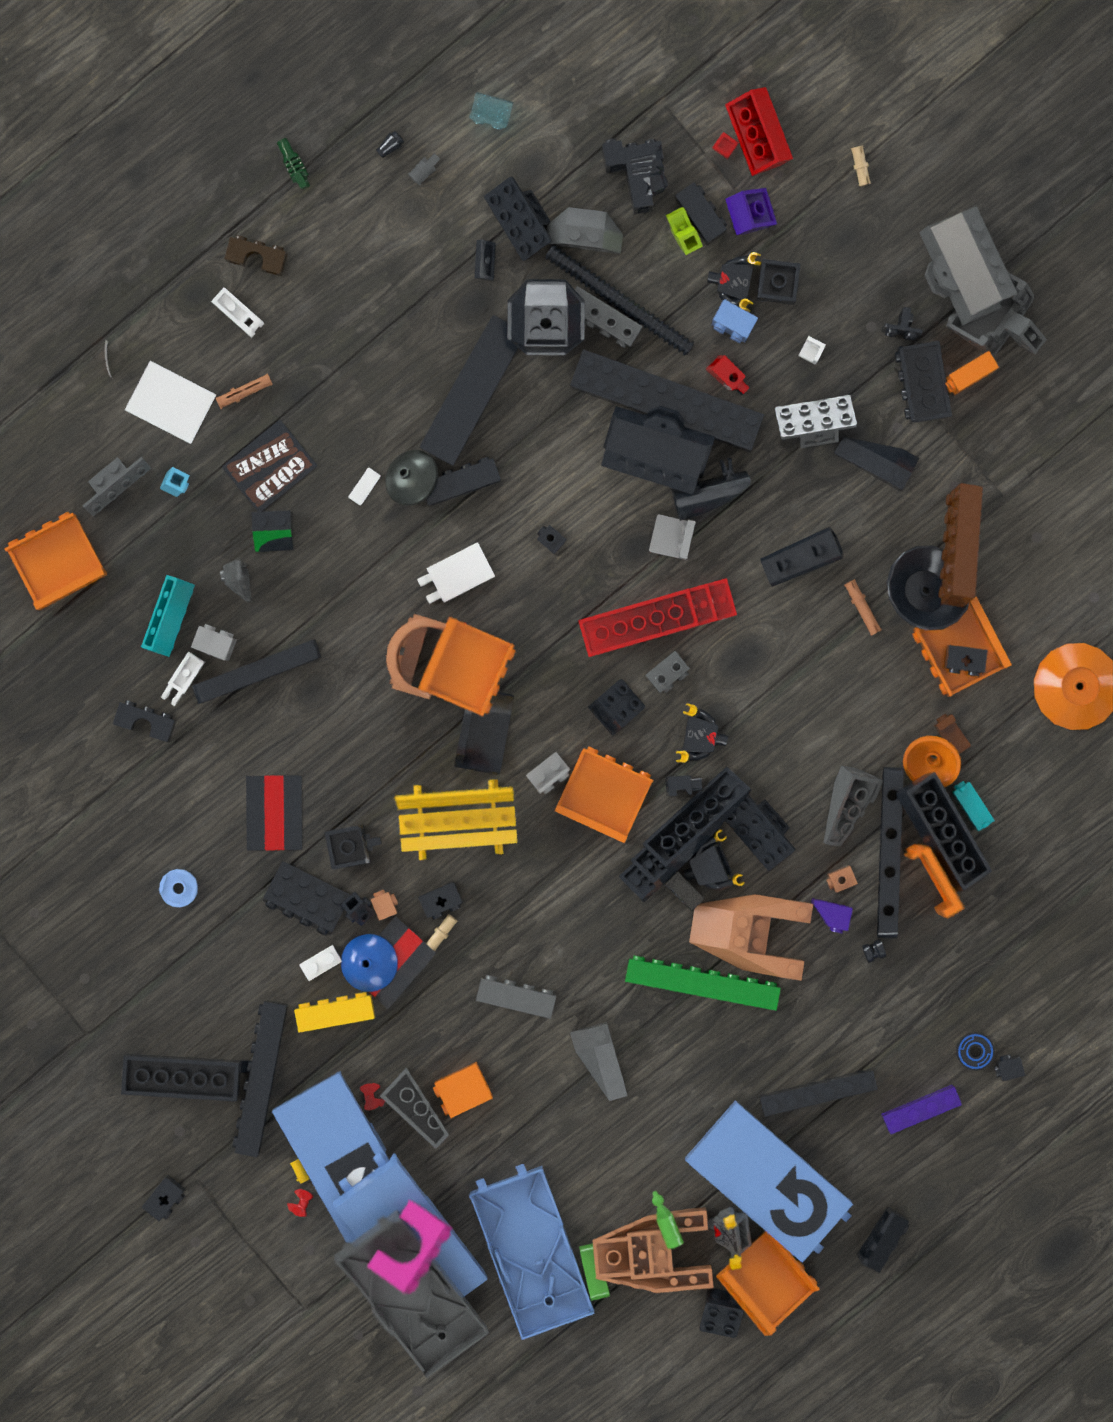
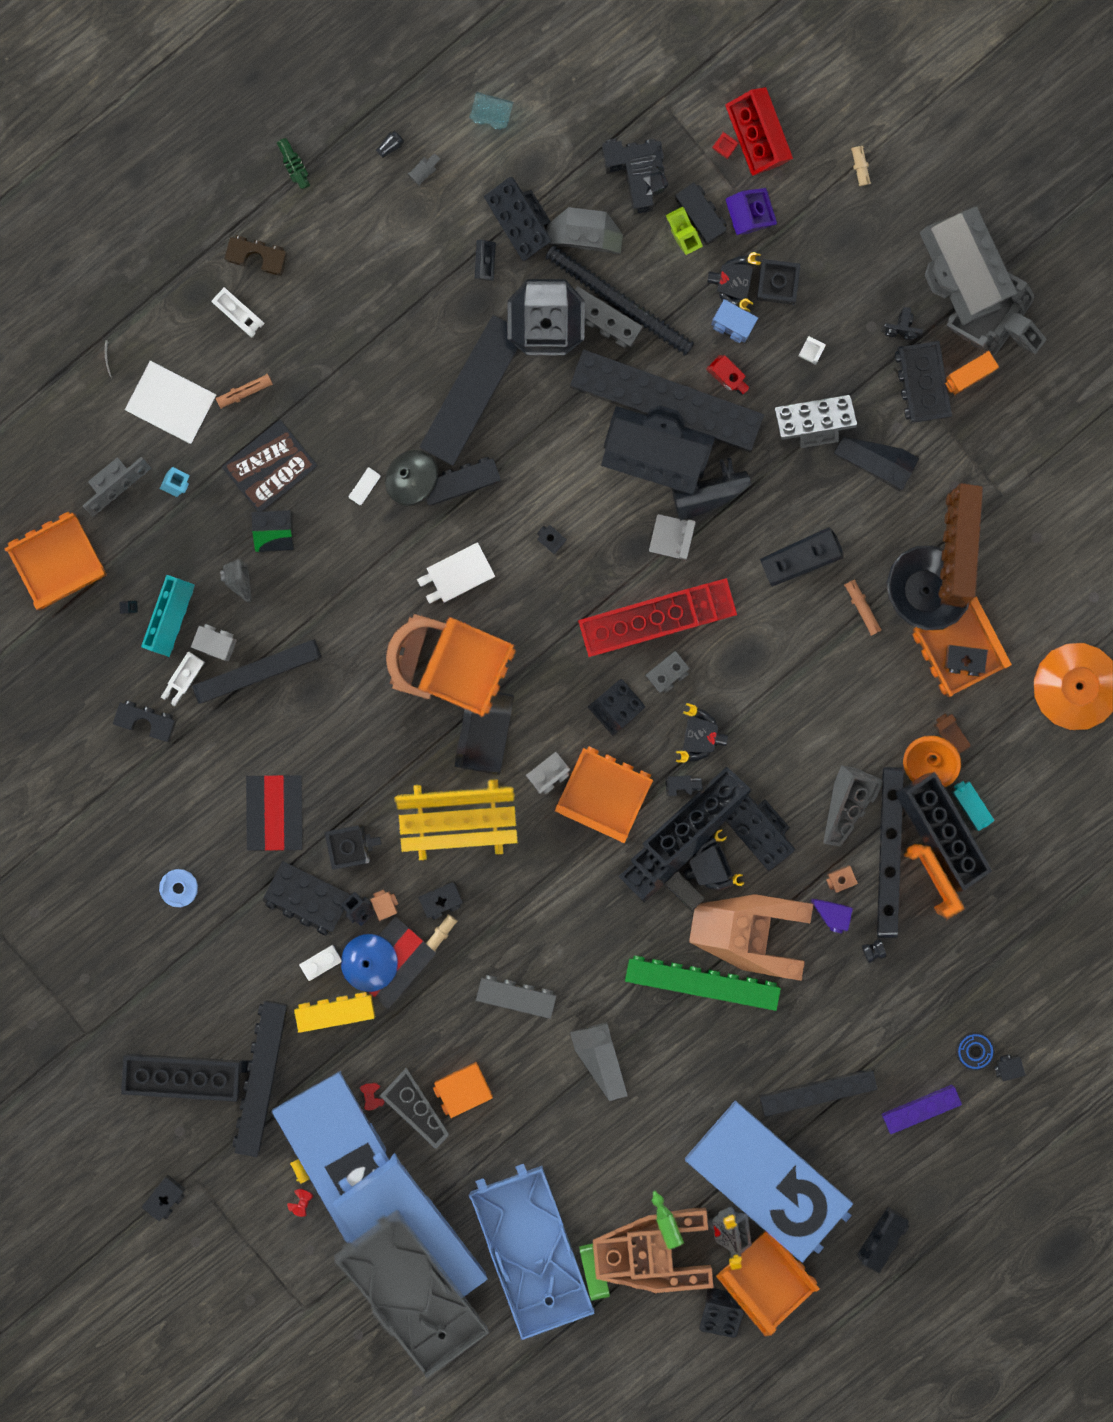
(128, 607): none -> black piece
(433, 1234): dark pink arch -> none

